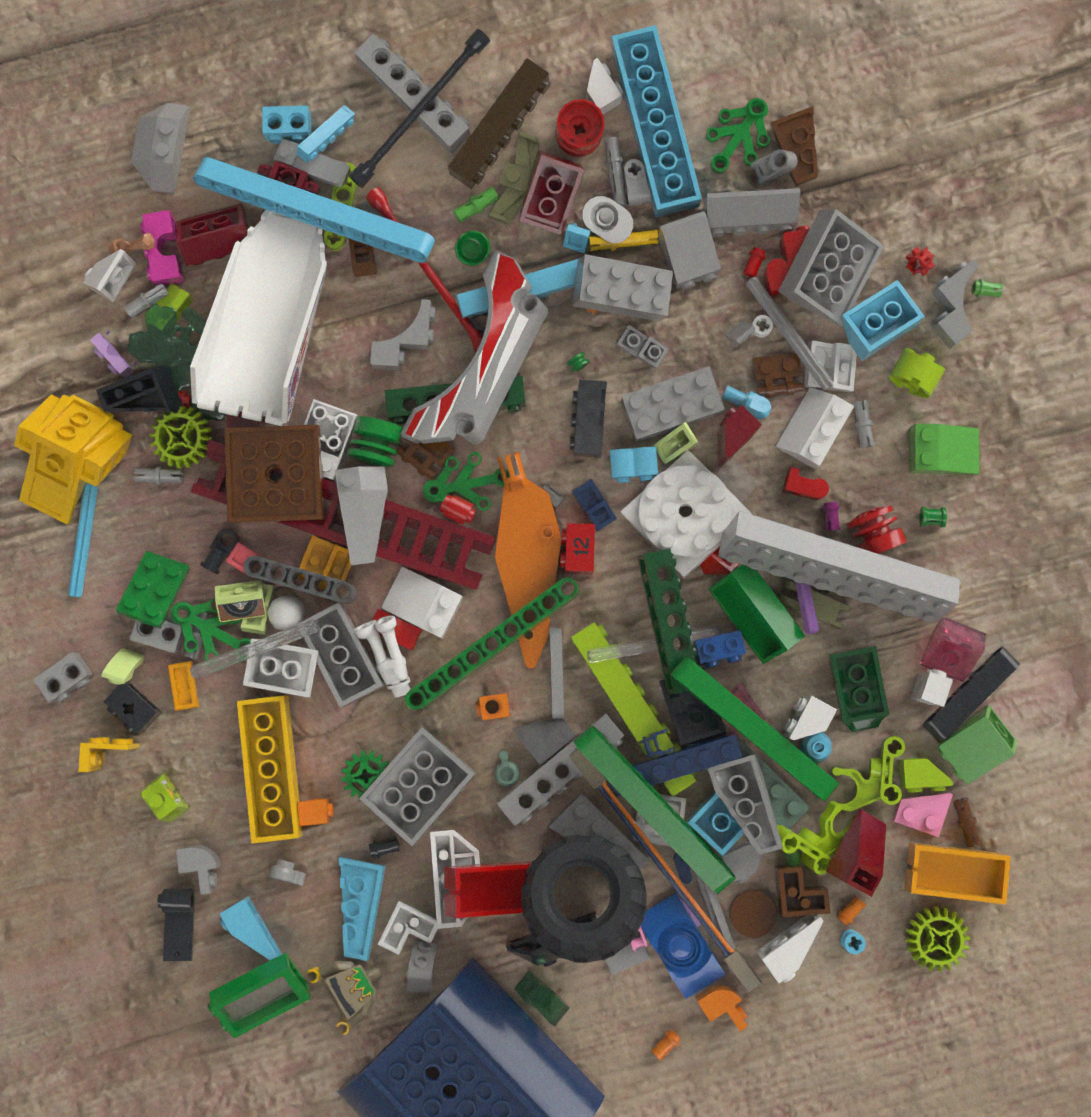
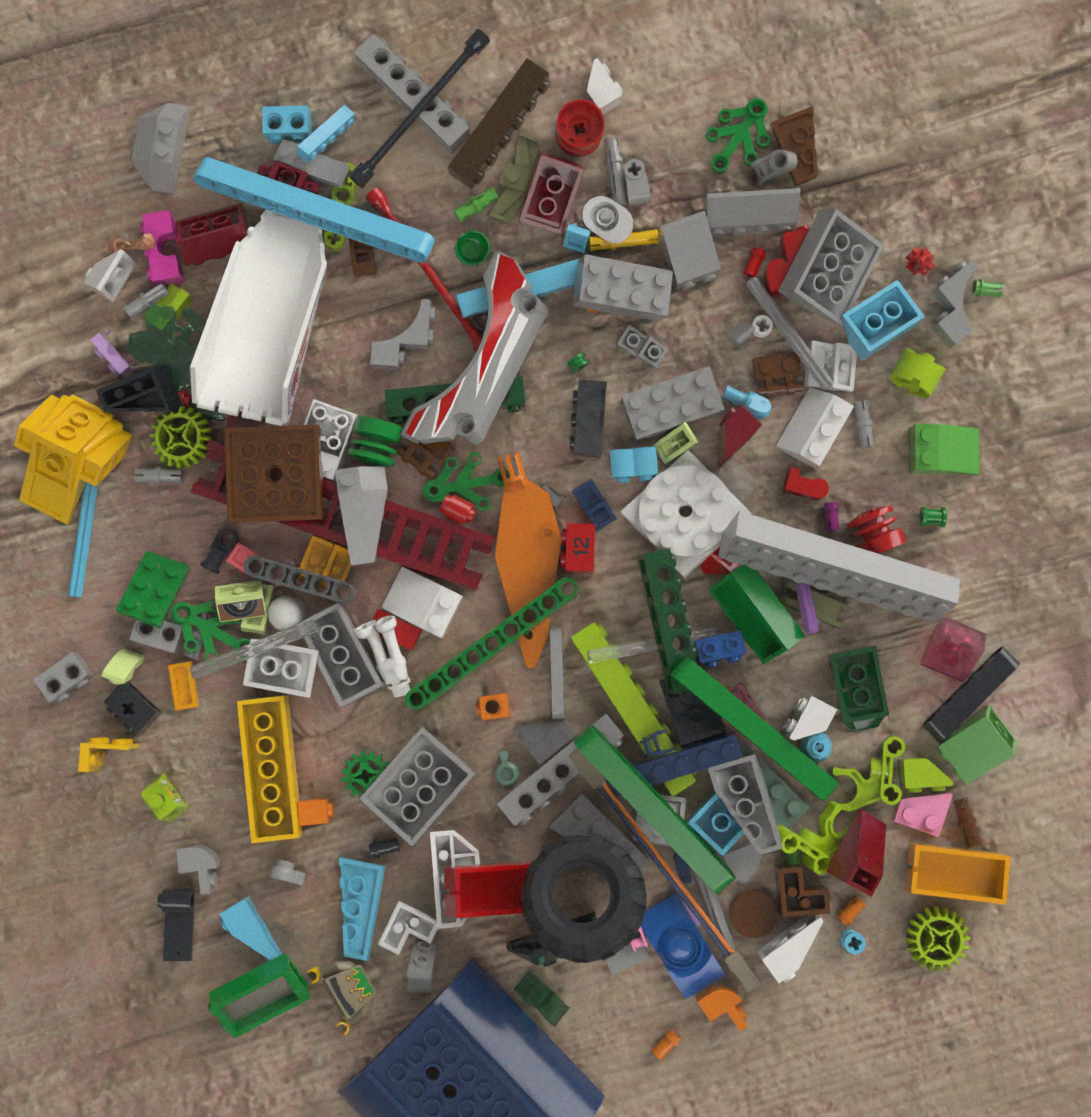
(655, 121): medium azure brick -> none
(931, 687): white brick -> none

